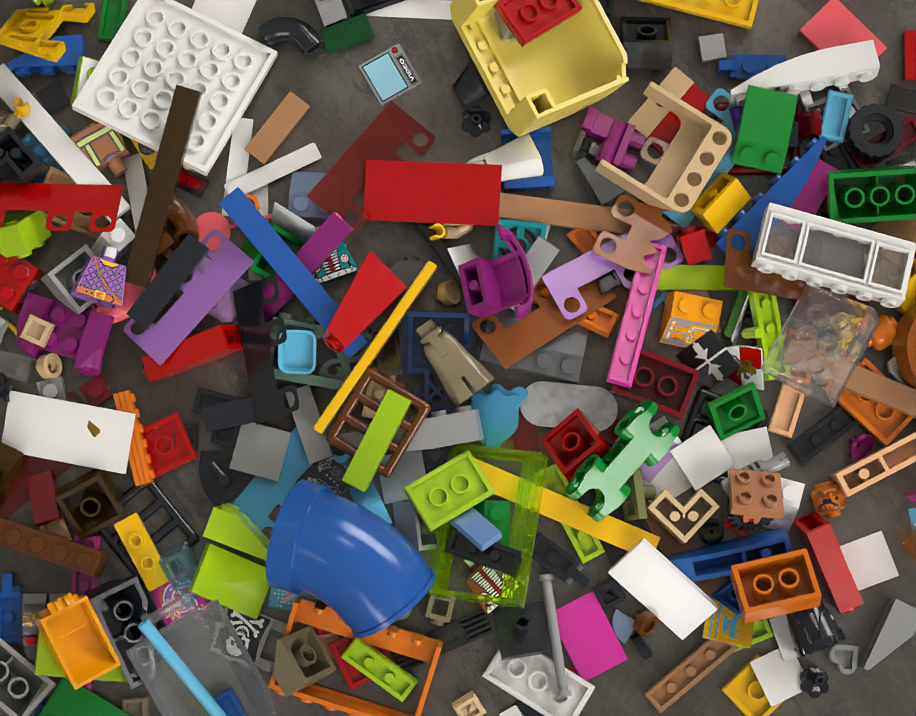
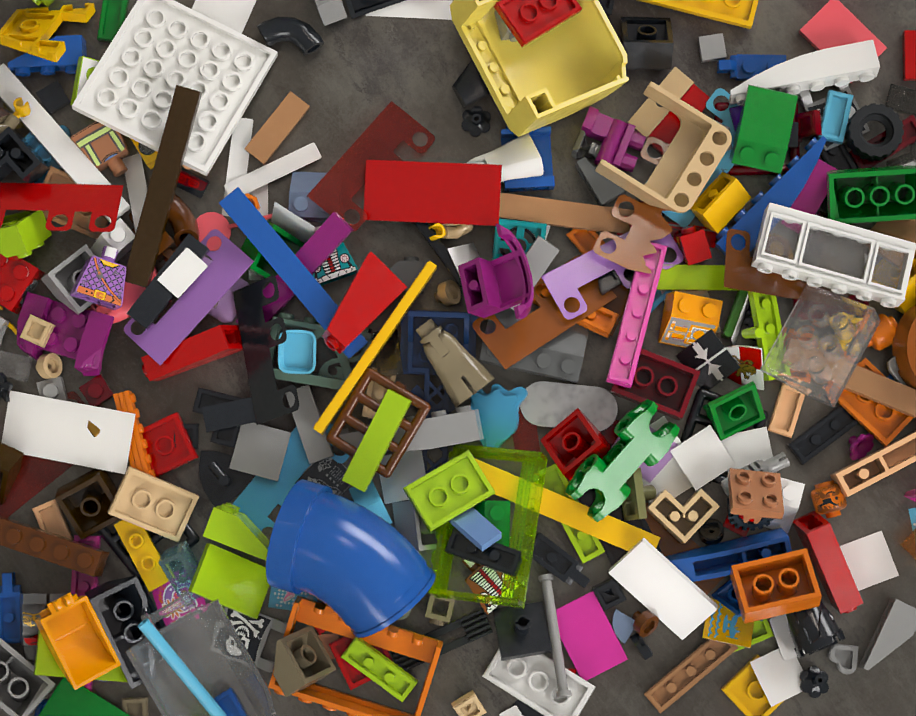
(42, 497): dark red tile -> none
(153, 504): none -> tan tile
(182, 272): none -> white sticker
(347, 33): dark green tile -> none
(390, 74): sticker -> none

